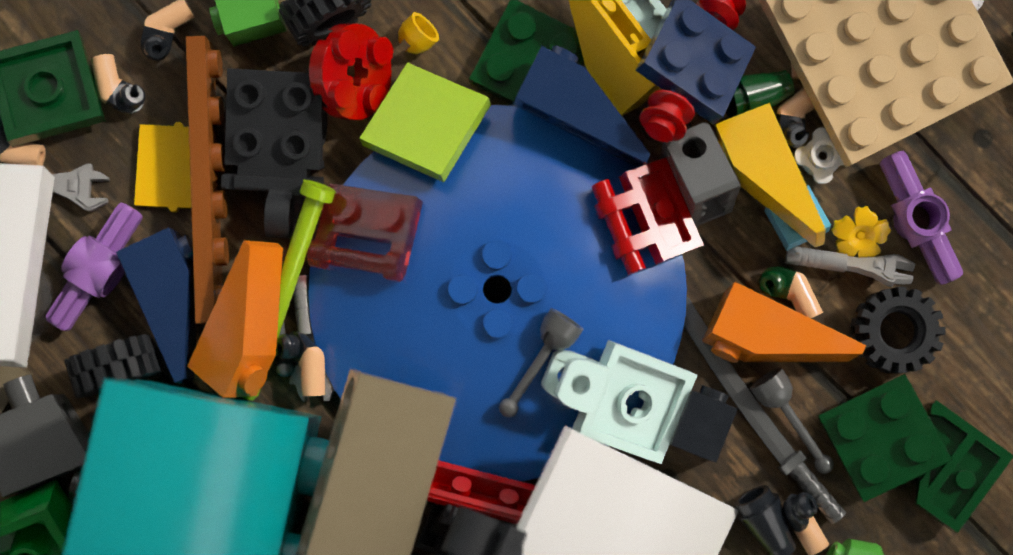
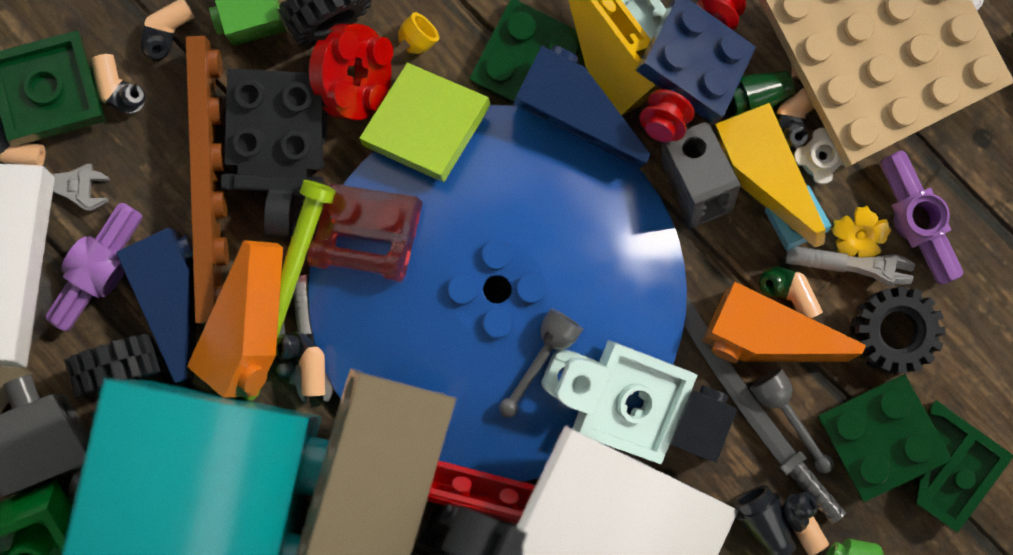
(163, 167): yellow piece -> none
(658, 210): red plate -> none

